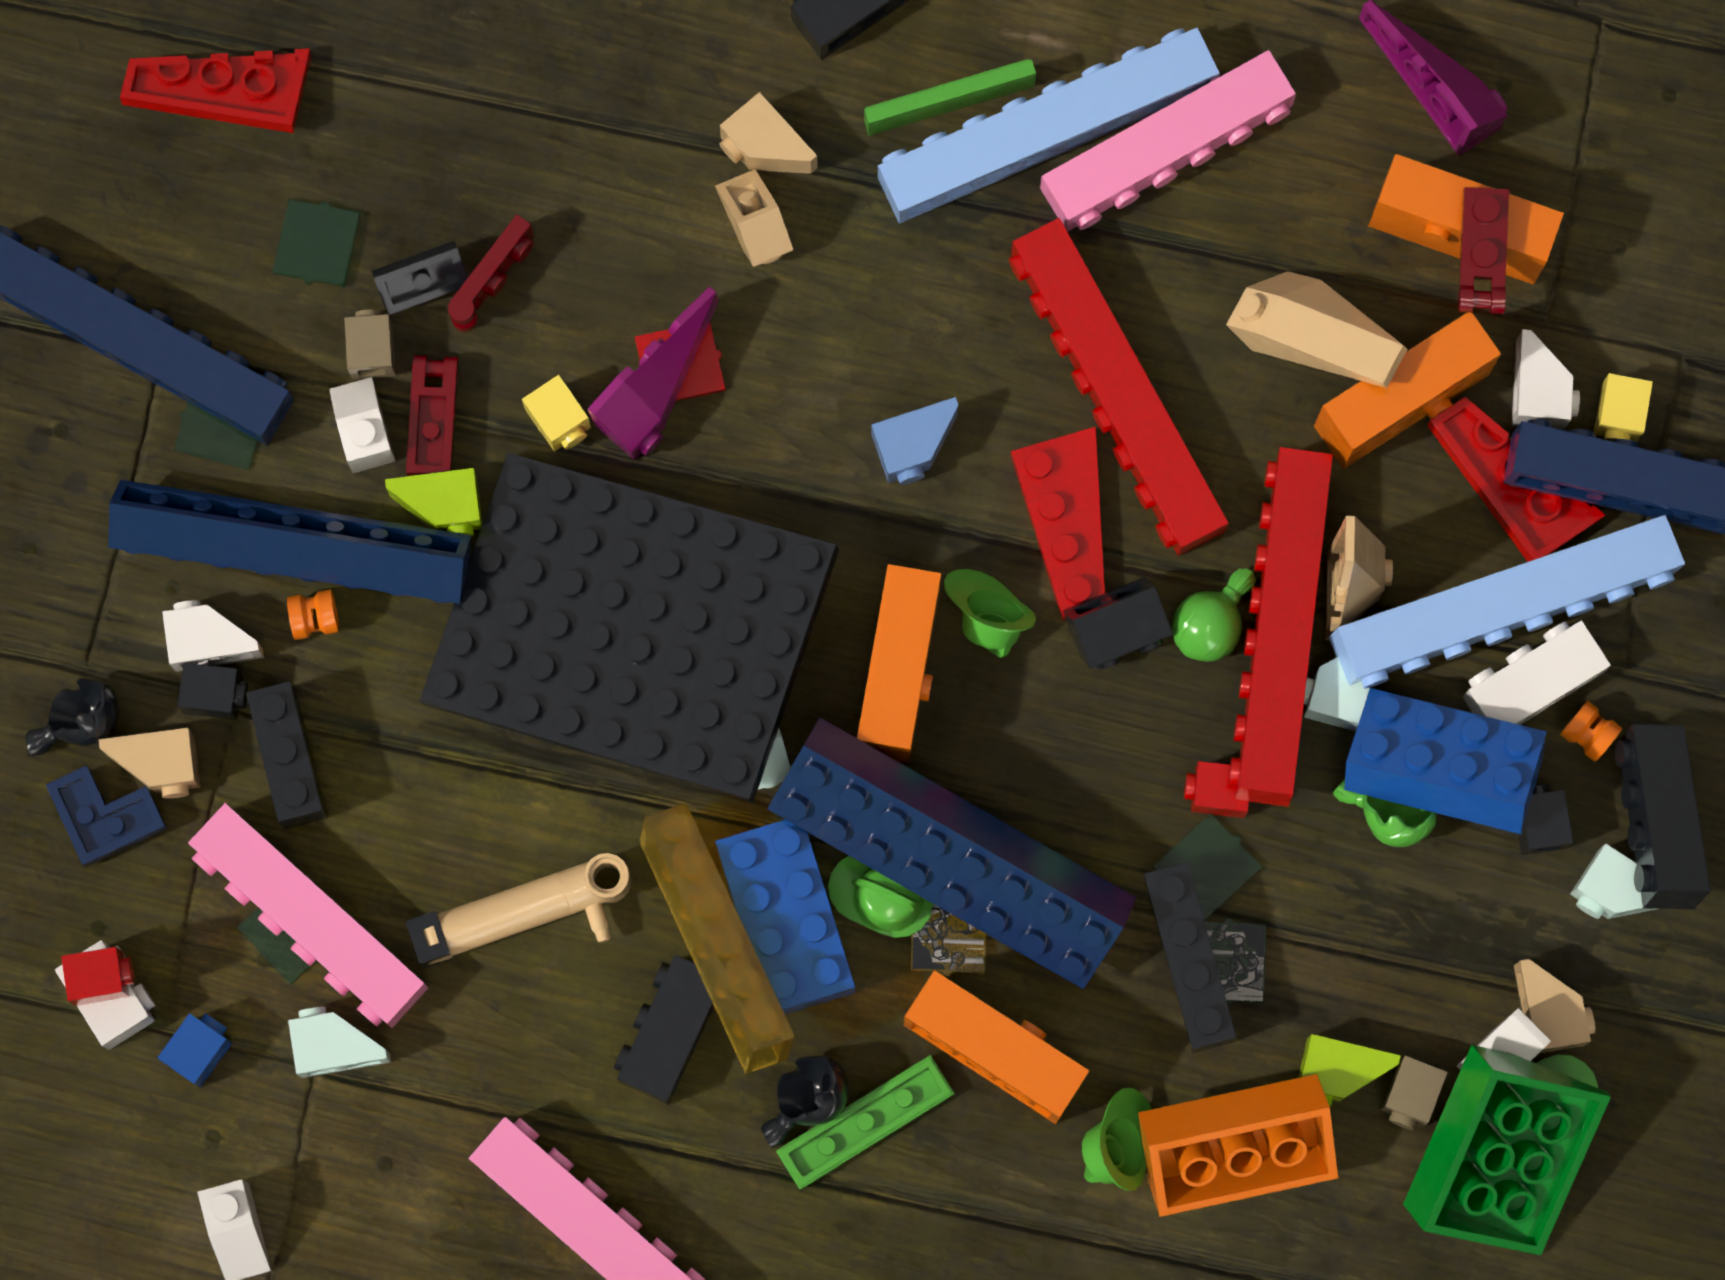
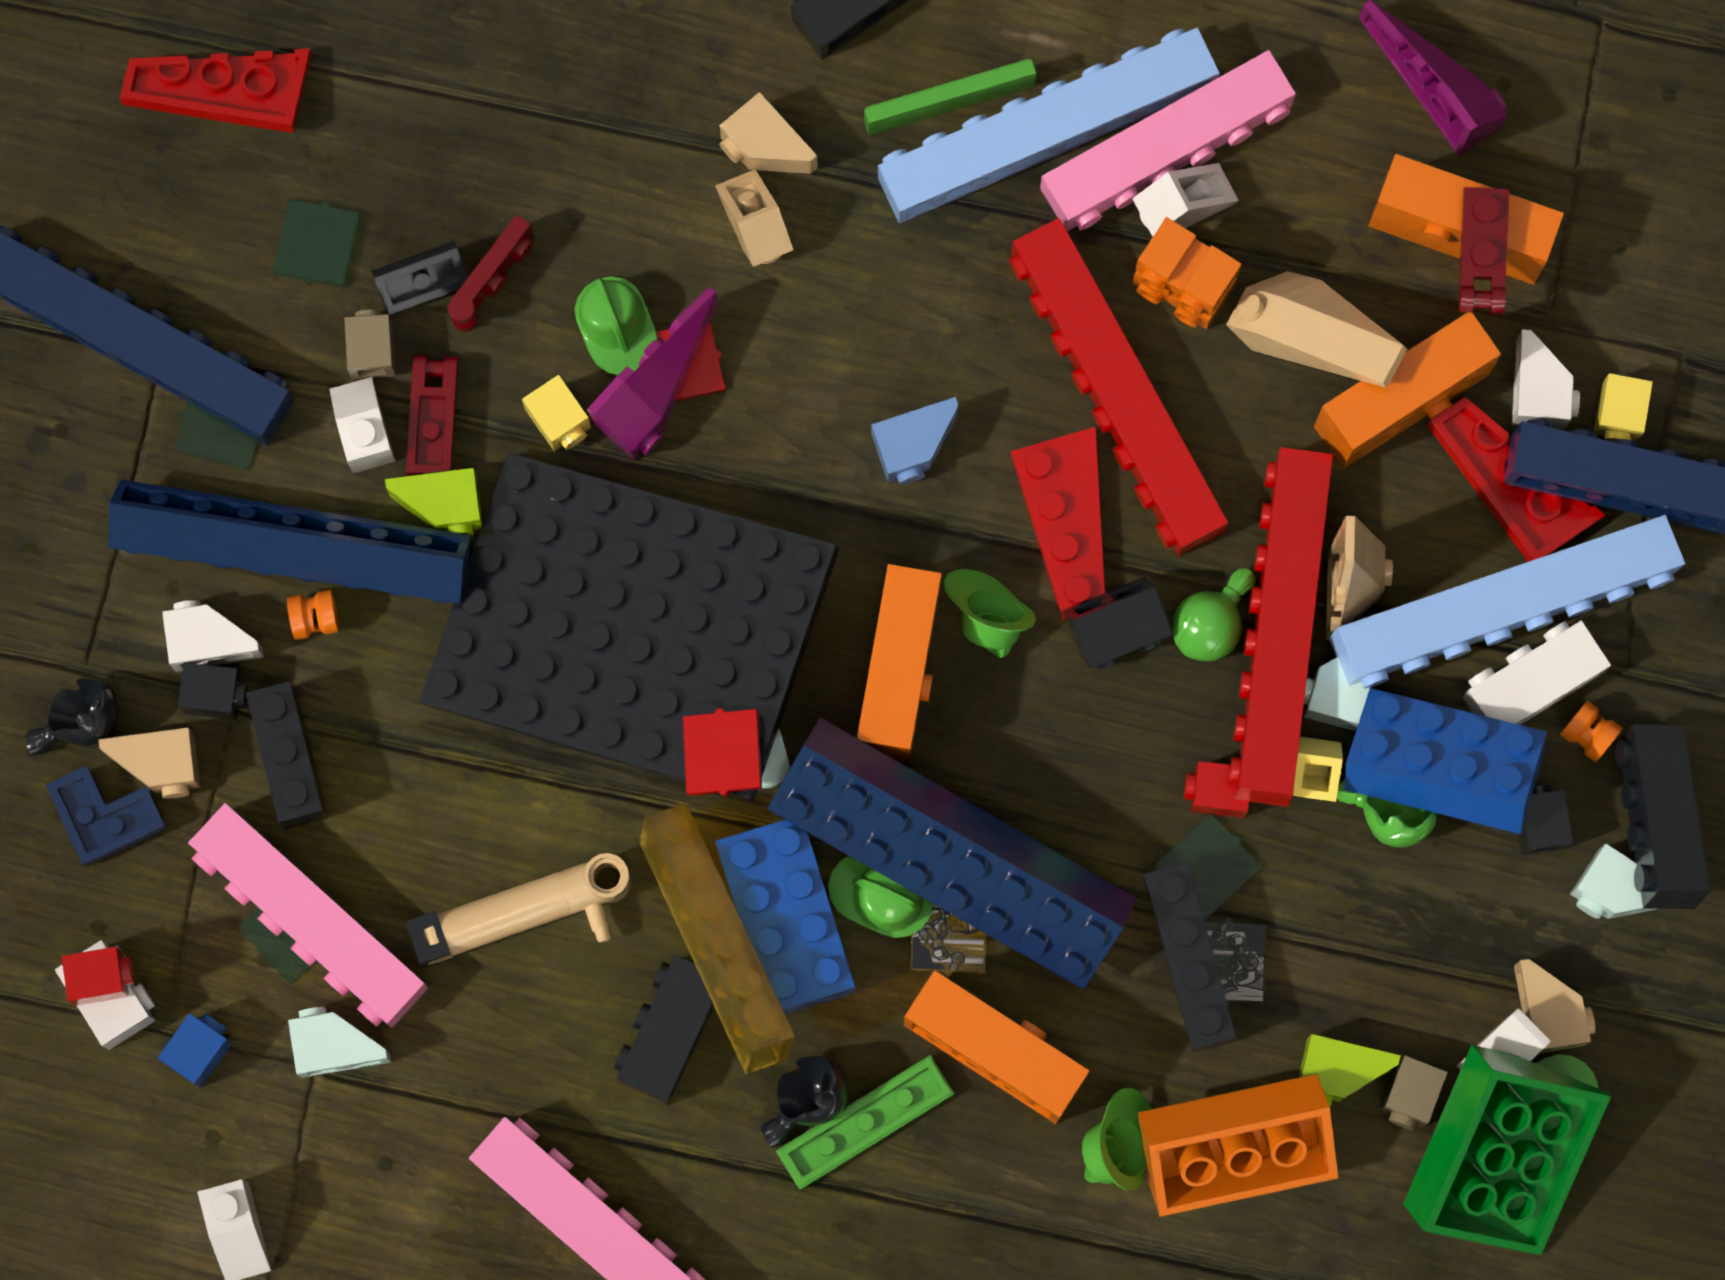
(614, 323): none -> bright green piece
(722, 752): none -> red piece
(1185, 196): none -> white slope
(1185, 274): none -> orange brick
(1318, 769): none -> light yellow brick

